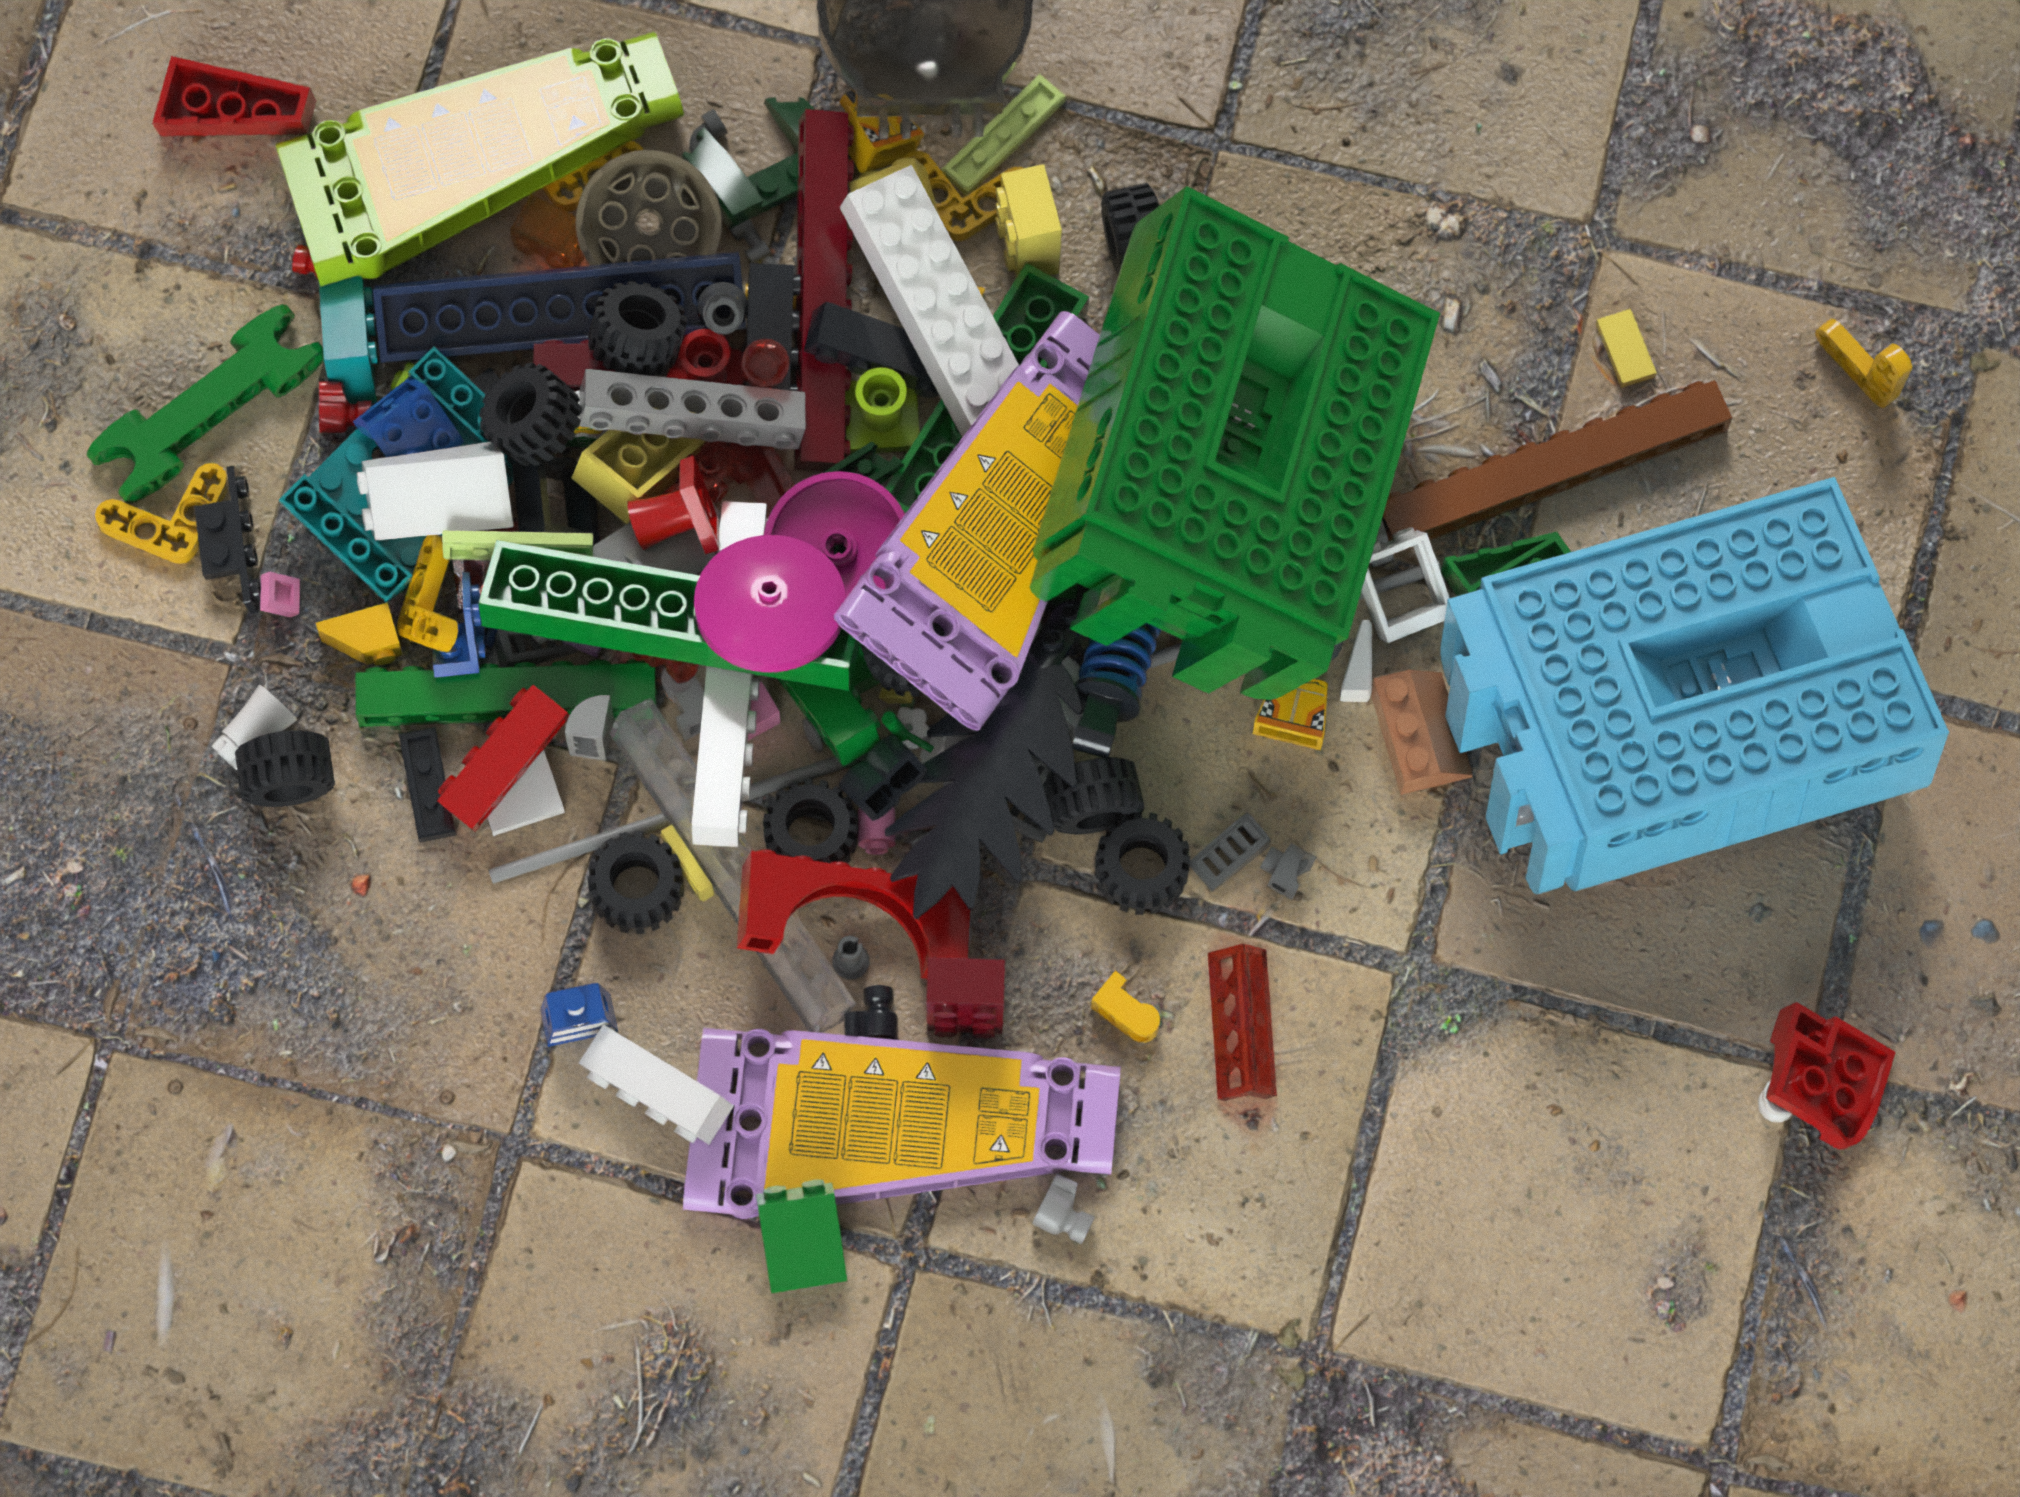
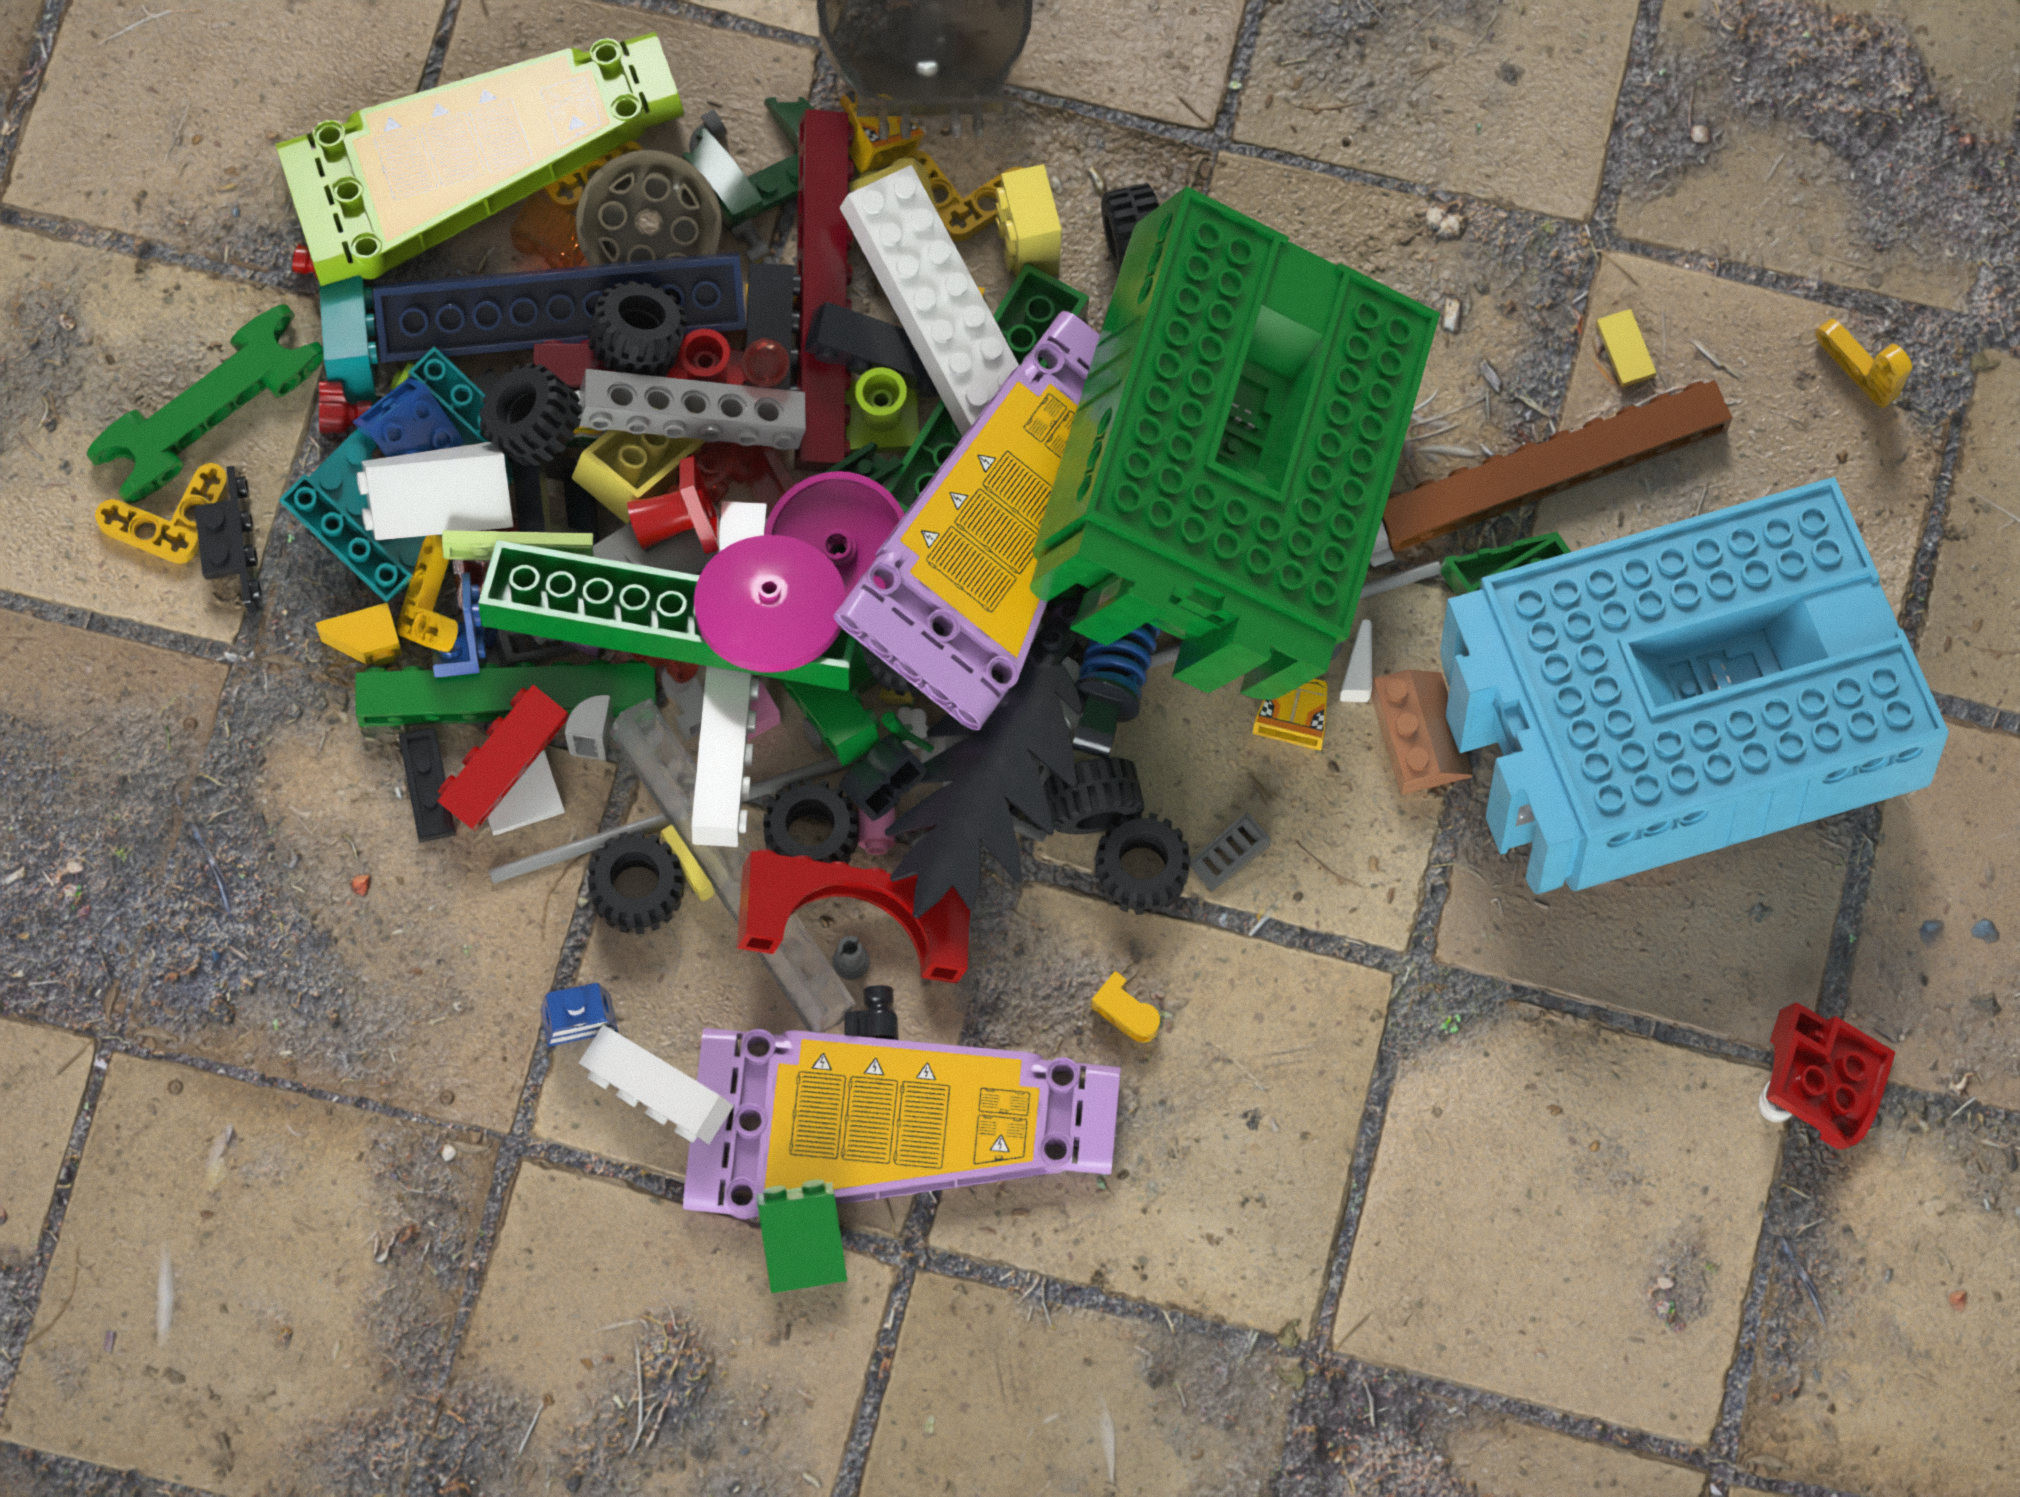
(224, 101): red wedge -> none
(258, 717): white plant -> none
(280, 594): bright pink plate -> none
(284, 768): black tyre -> none
(722, 294): dark grey plant -> none
(965, 996): dark red brick -> none
(1003, 135): yellowish green tile -> none
(1057, 1211): light grey piece -> none
(1248, 1019): clear red fence -> none
(1286, 868): dark grey piece -> none
(1418, 618): white window -> none

